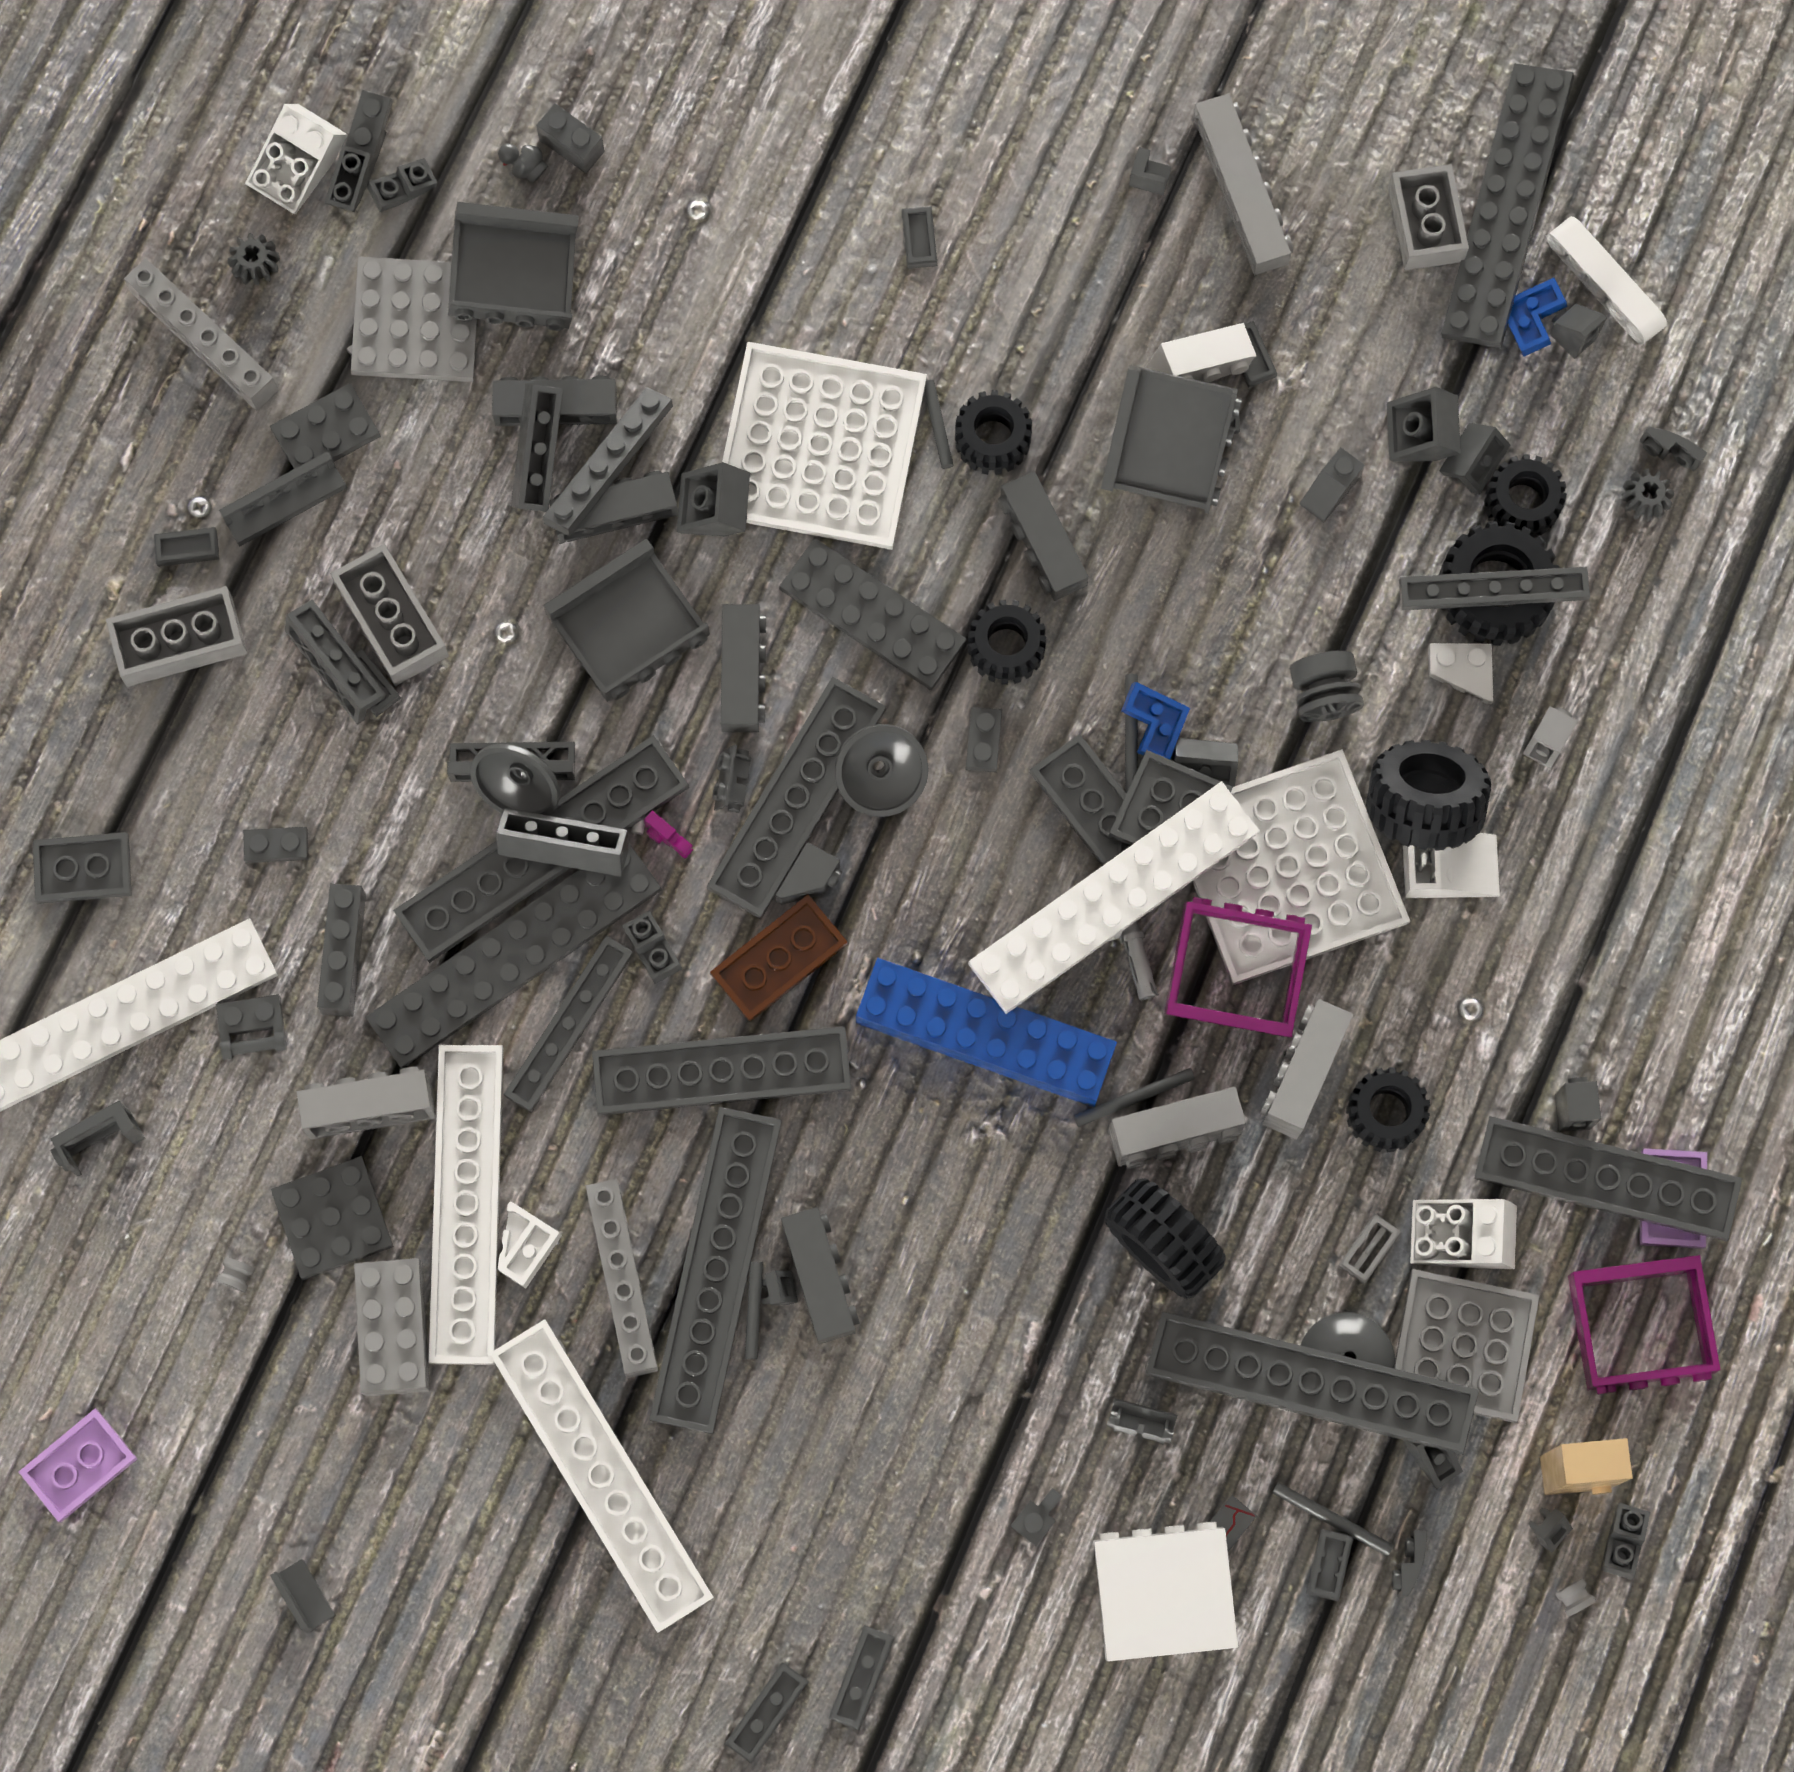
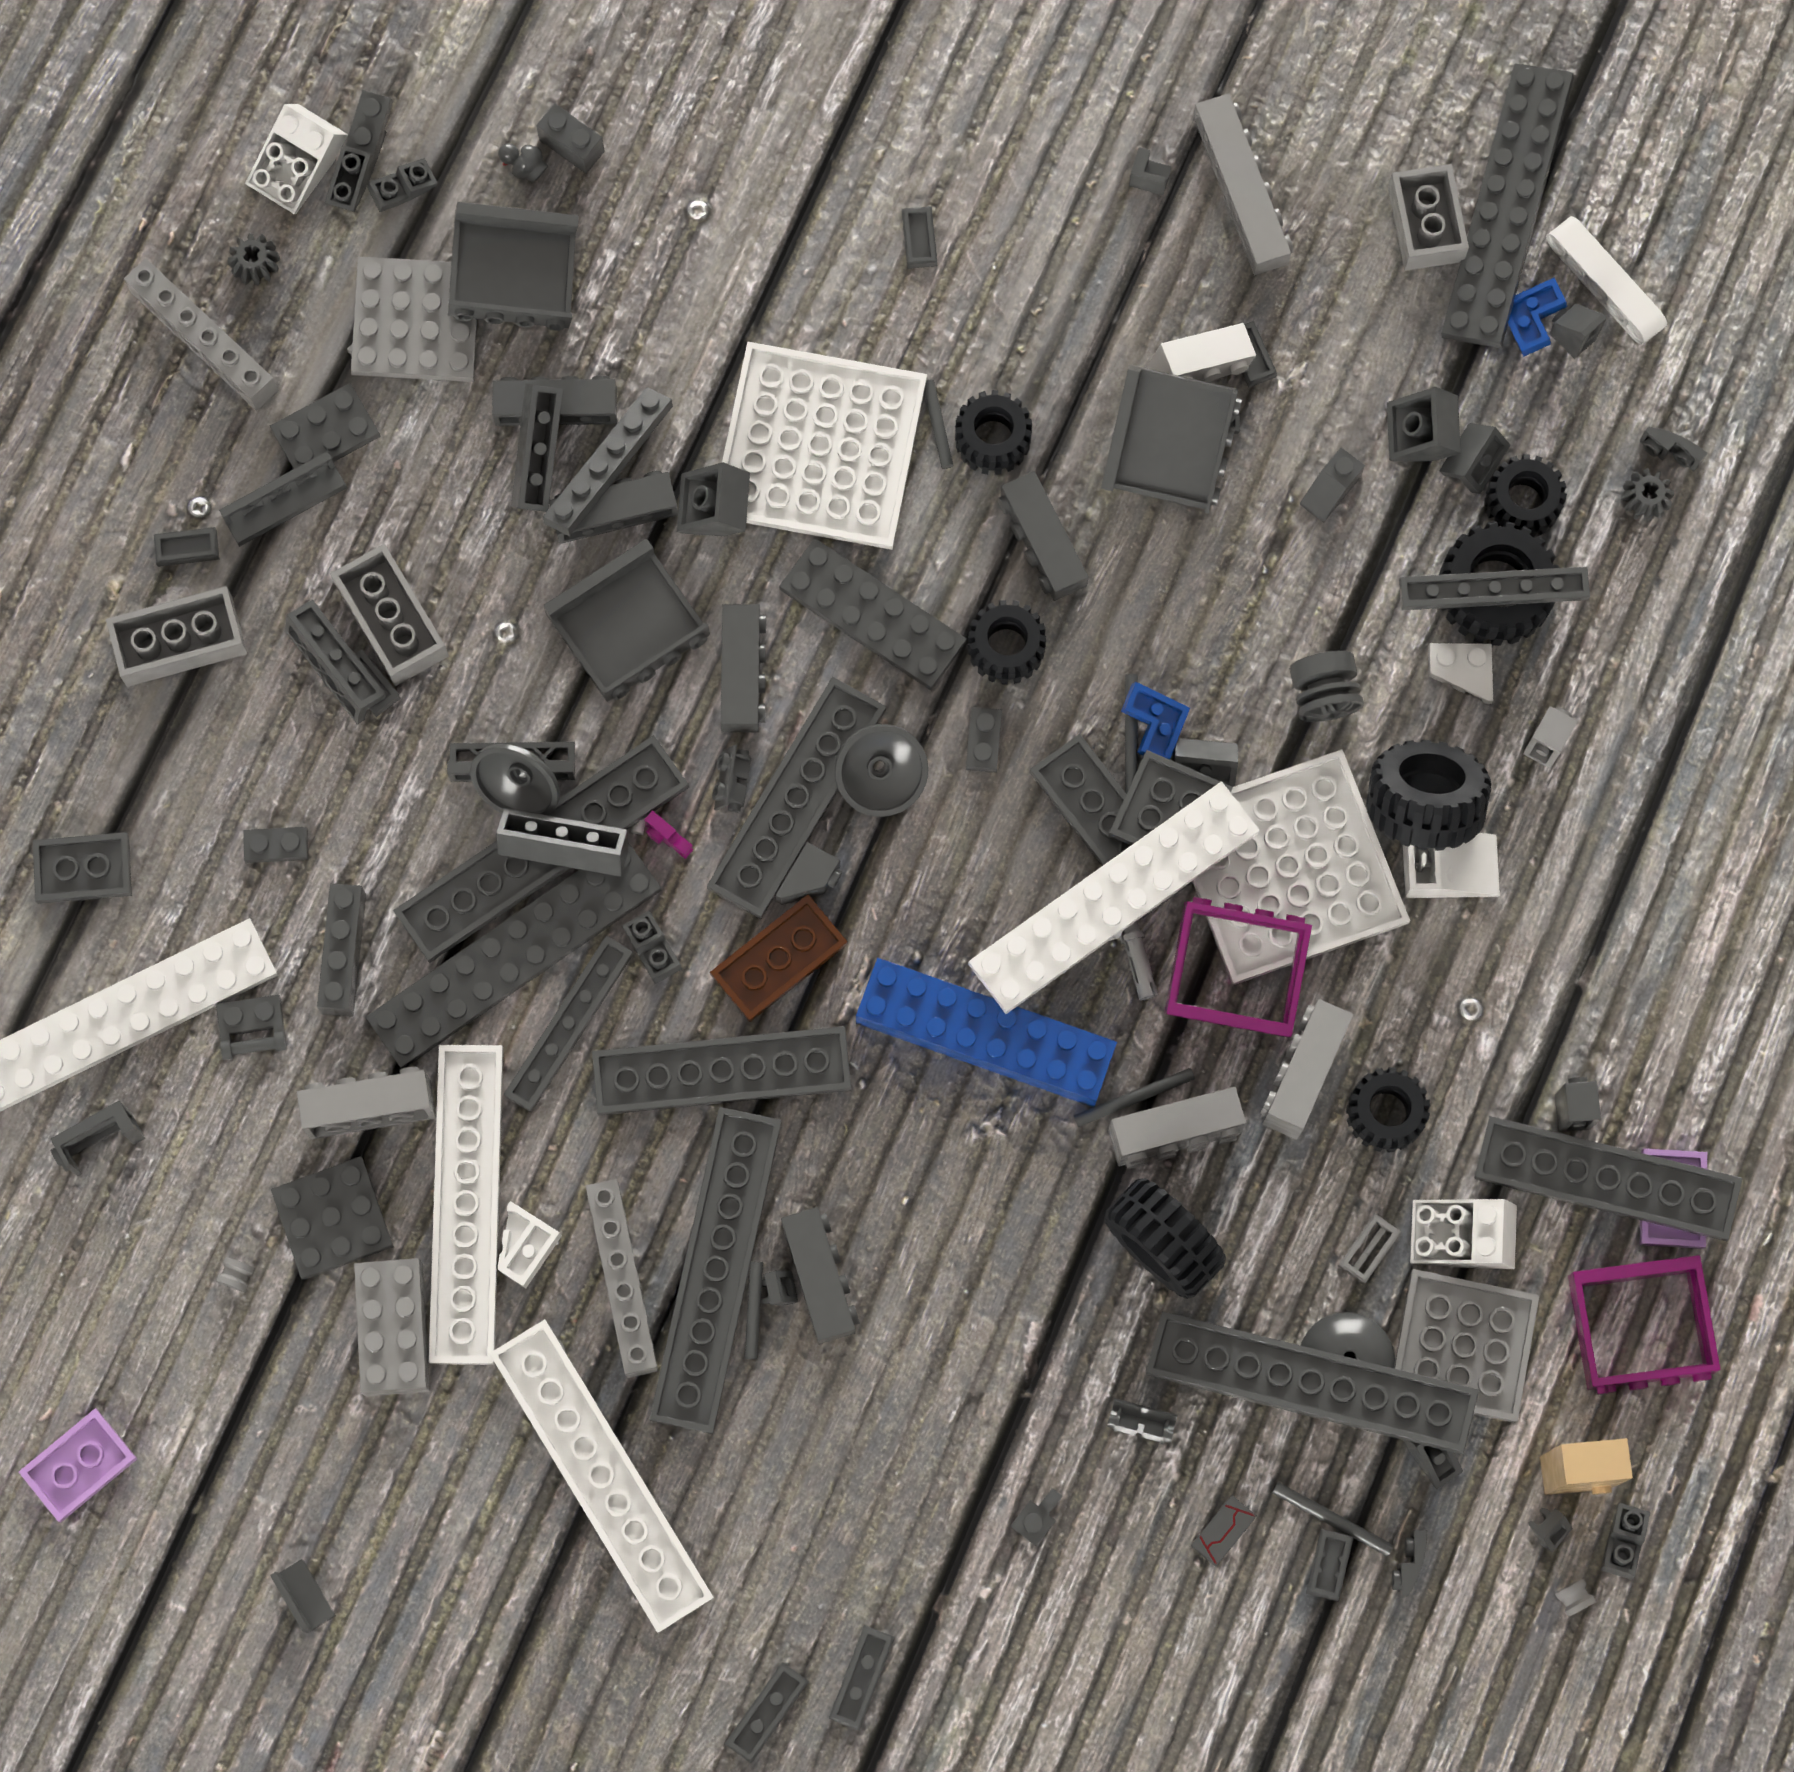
(1165, 1592): white panel -> none

